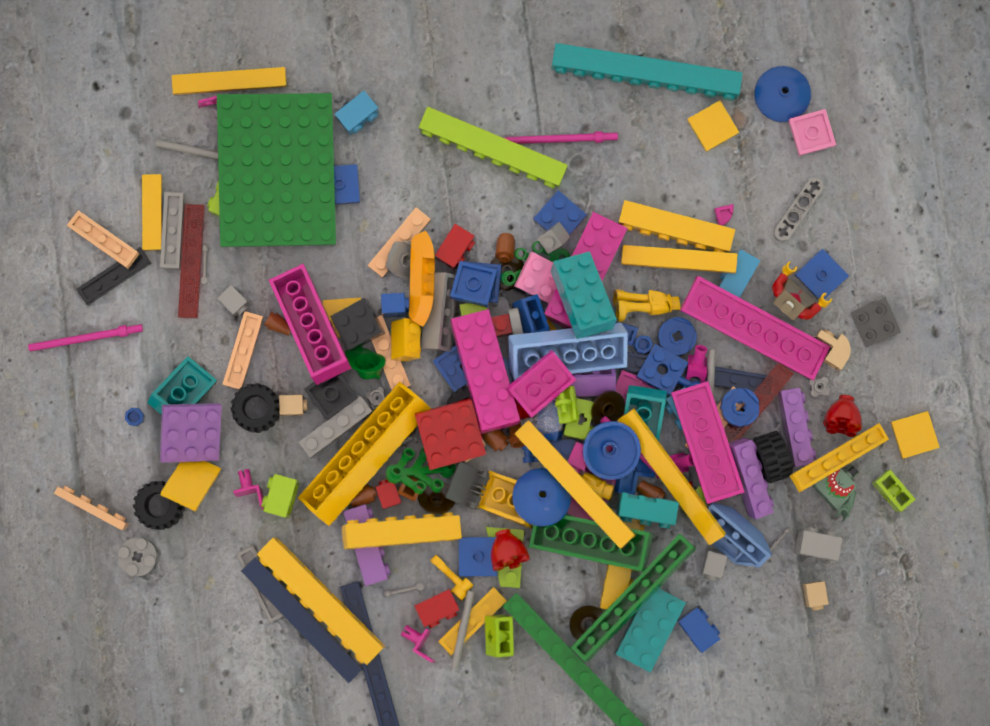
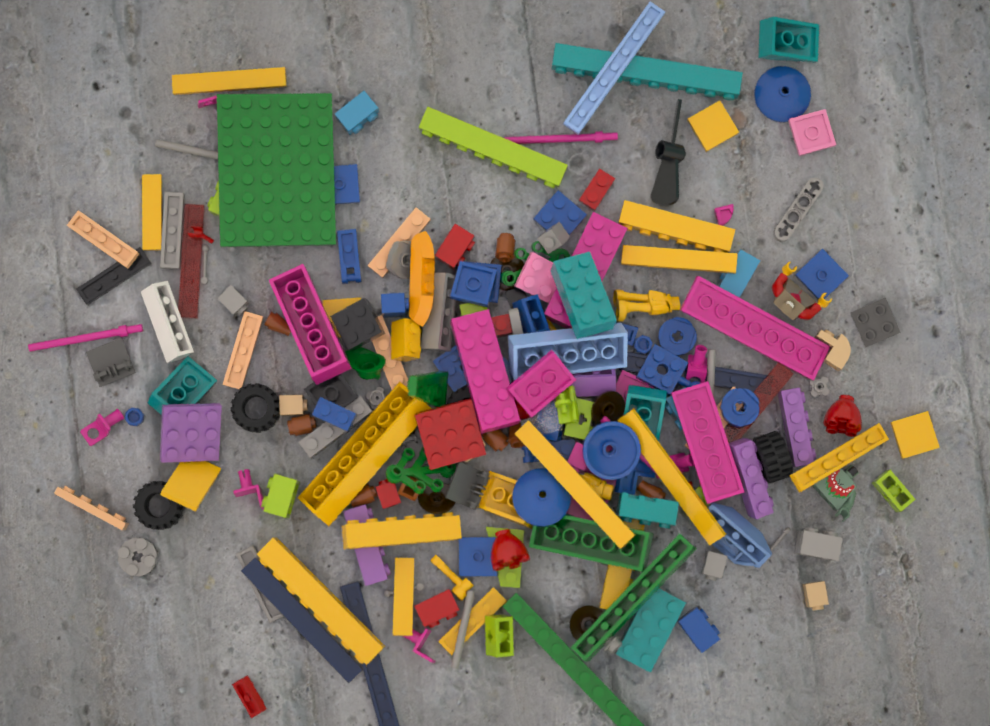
(102, 425): none -> dark pink bracket
(110, 362): none -> dark grey hinge
(167, 321): none -> white brick
(198, 233): none -> red hand
(249, 696): none -> red plate
(301, 425): none -> dark orange brick
(334, 414): none -> blue brick
(349, 255): none -> blue plate
(403, 597): none -> yellow tile
(429, 388): none -> green wing
(597, 189): none -> red plate
(613, 644): none -> light grey plate
(614, 68): none -> light blue tile
(667, 181): none -> black piece
(788, 40): none -> teal slope

